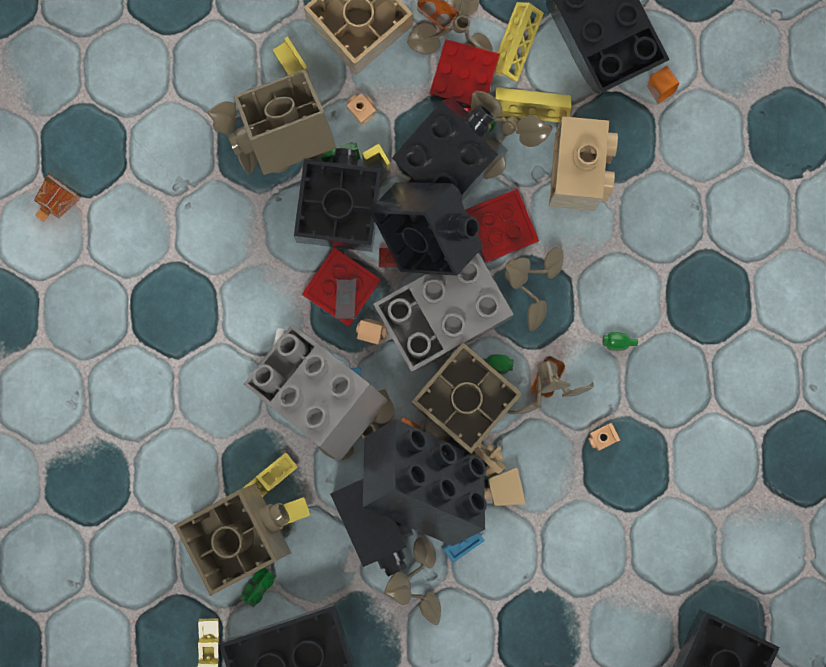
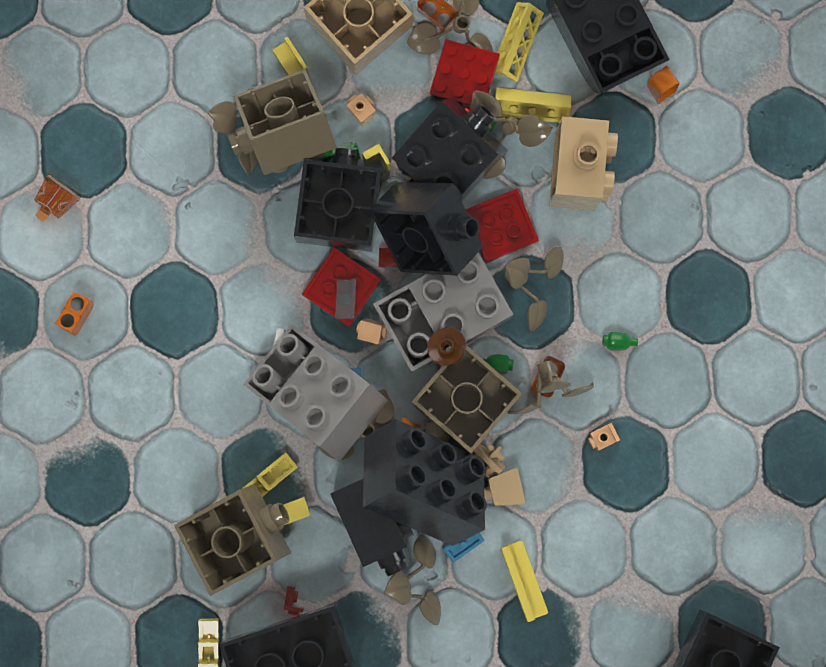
(78, 322): none -> orange piece
(252, 594): green hinge -> none
(292, 597): none -> clear red bracket
(441, 340): none -> reddish brown dish
(524, 580): none -> light yellow panel

